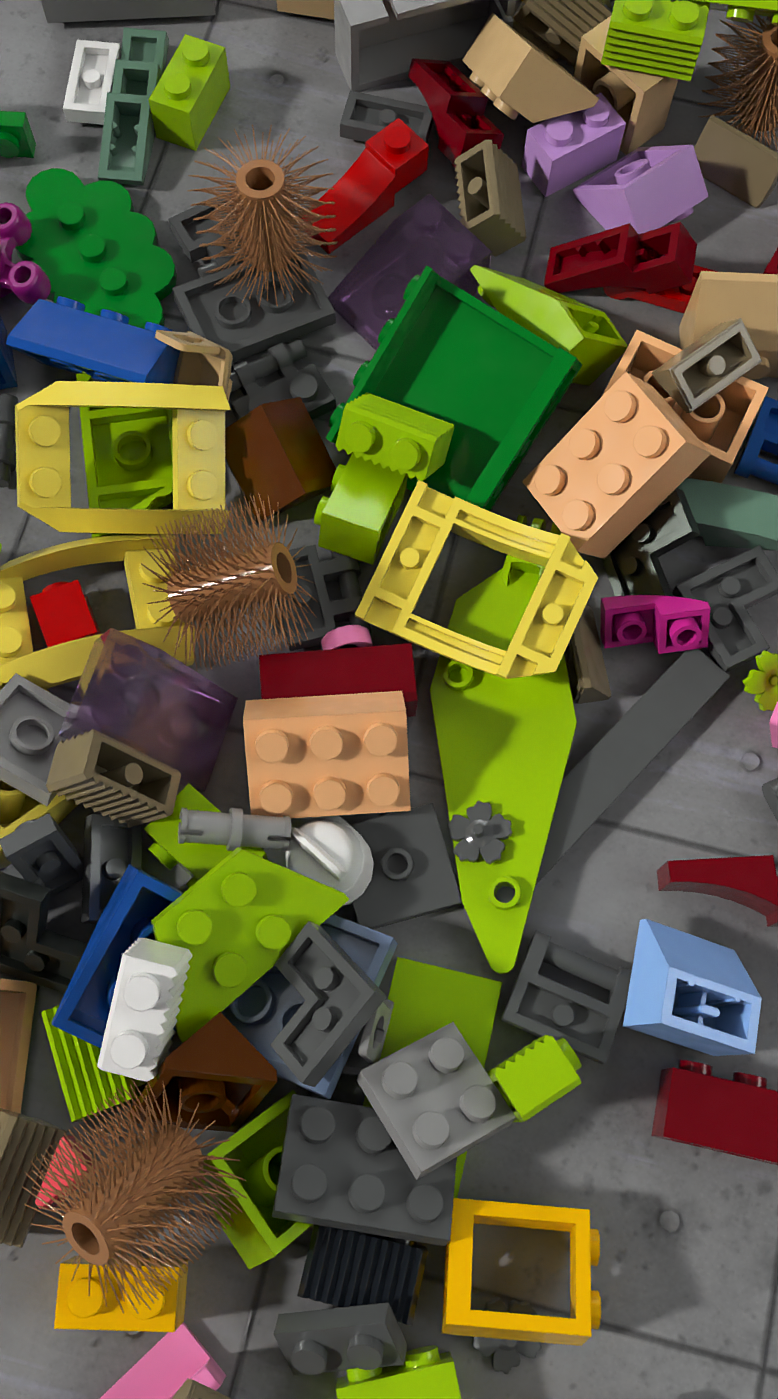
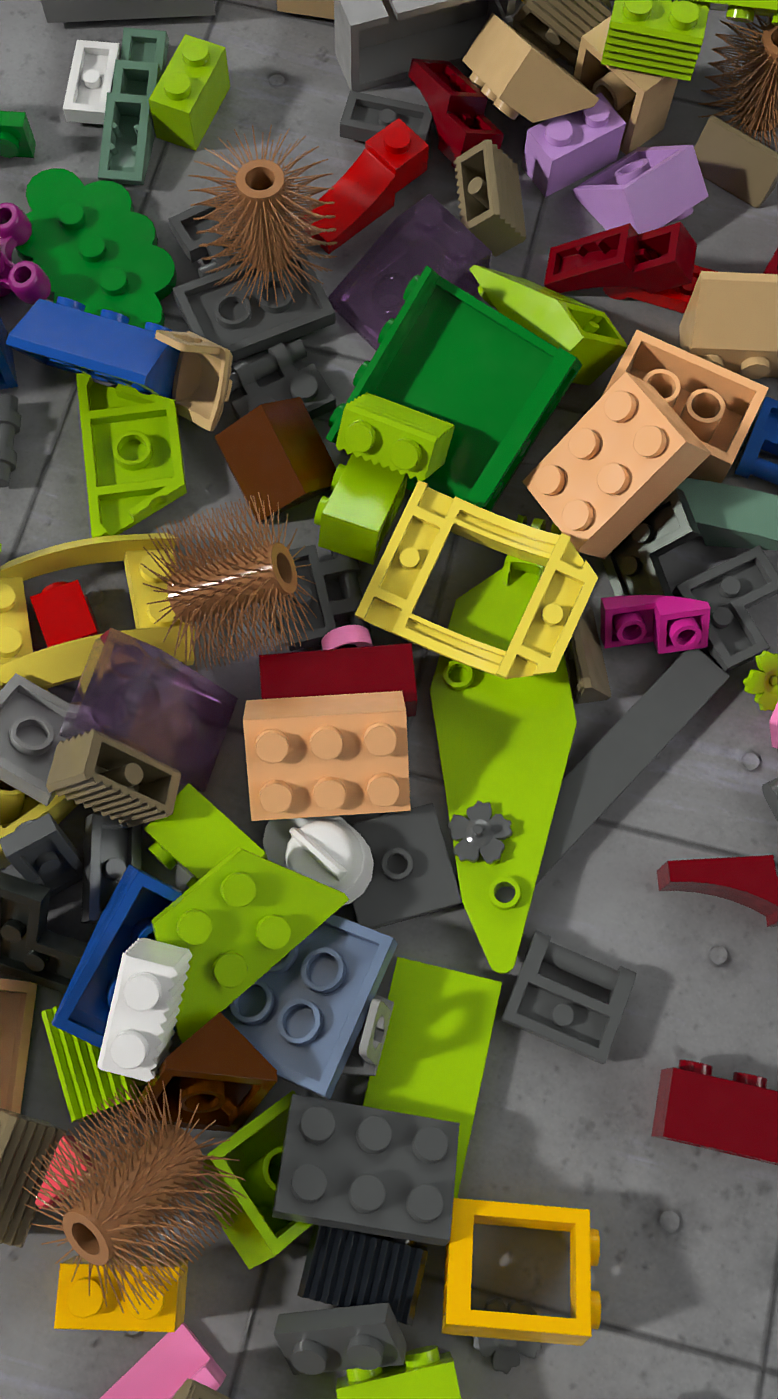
(197, 455): light yellow wedge -> none
(234, 829): light grey pin -> none
(335, 1004): dark grey plate -> none
(435, 1099): light grey plate -> none
(536, 1076): lime brick -> none
(691, 993): light blue slope -> none
(708, 365): dark tan slope -> none

